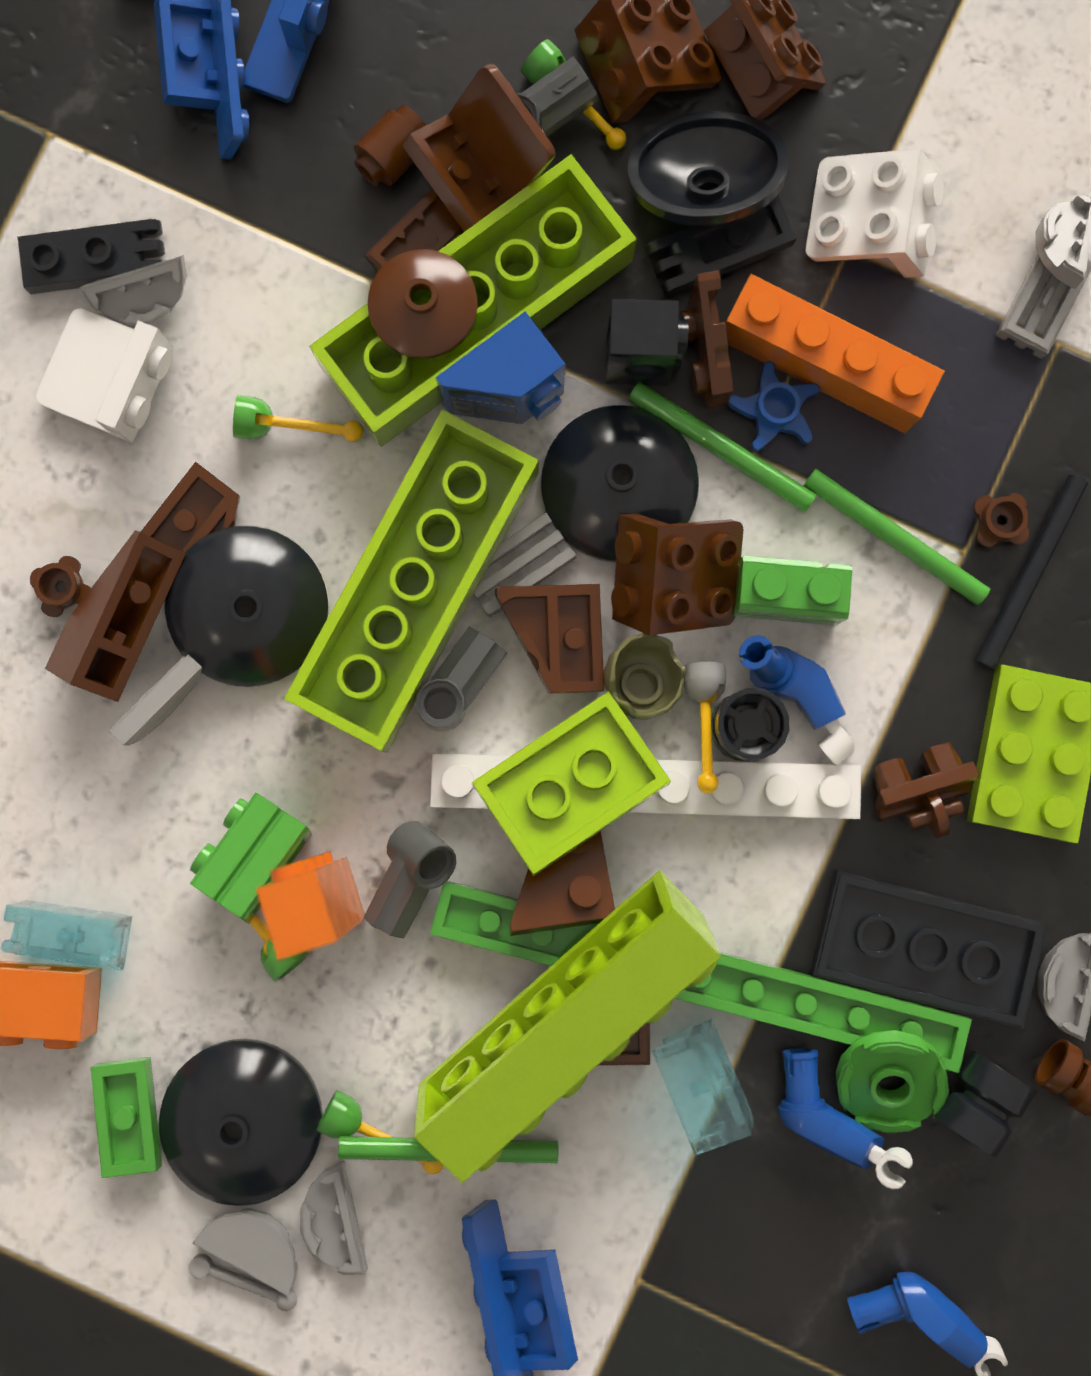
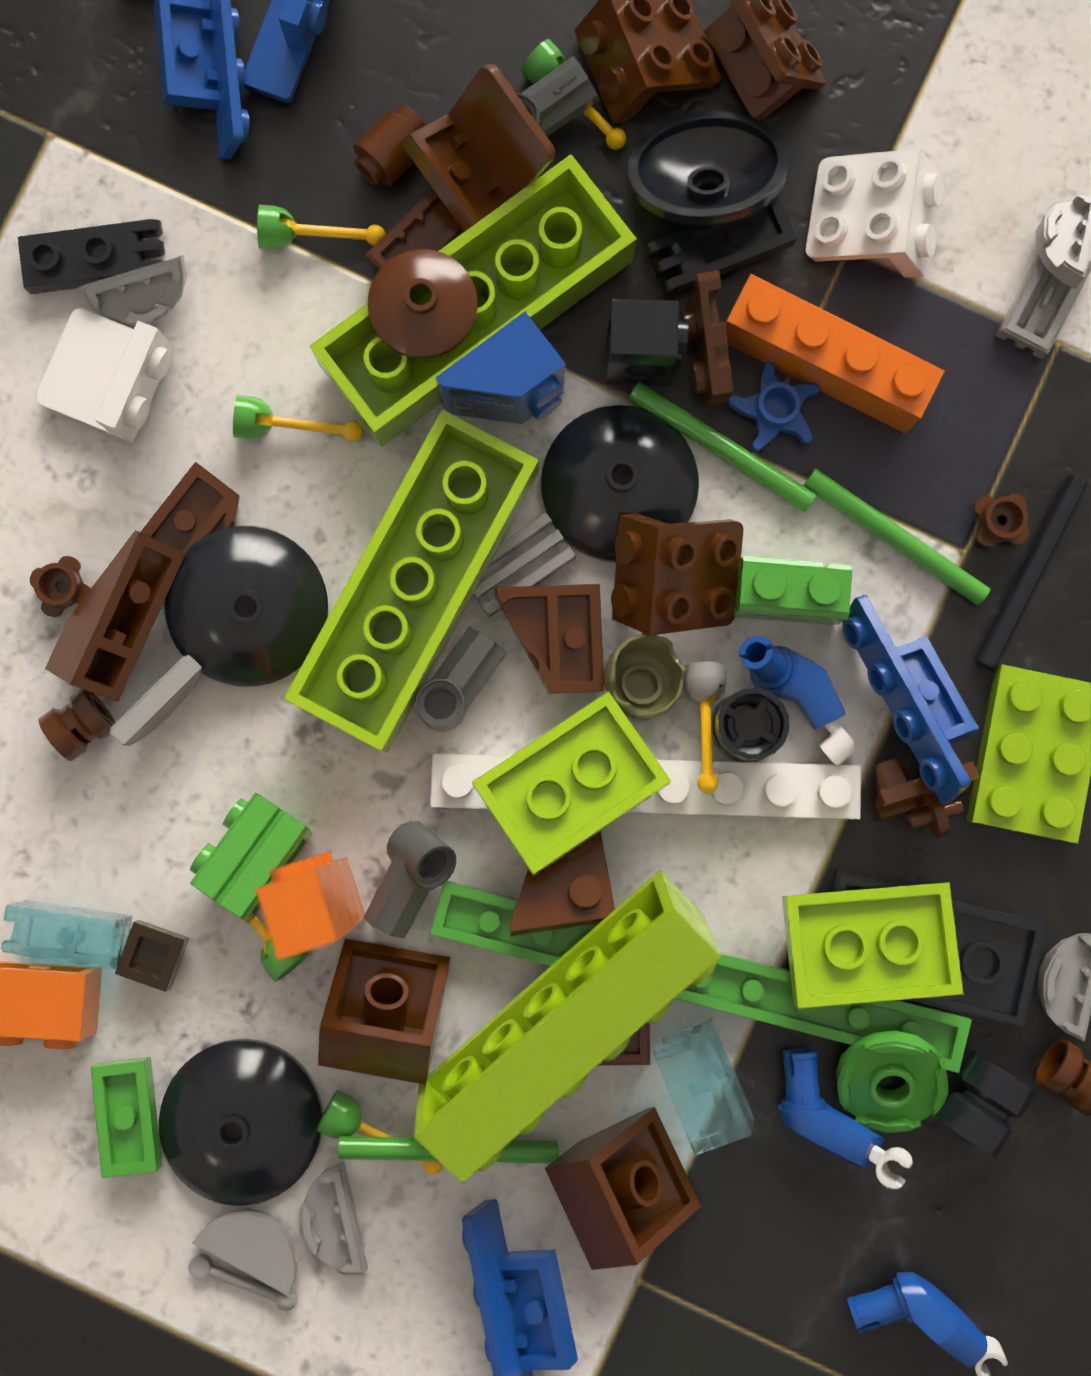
(77, 724): none -> reddish brown wheel
(152, 955): none -> dark brown plate
(278, 228): none -> hinge
(383, 1011): none -> reddish brown slope
(623, 1190): none -> reddish brown slope
(872, 945): none -> lime plate
(919, 696): none -> blue bracket

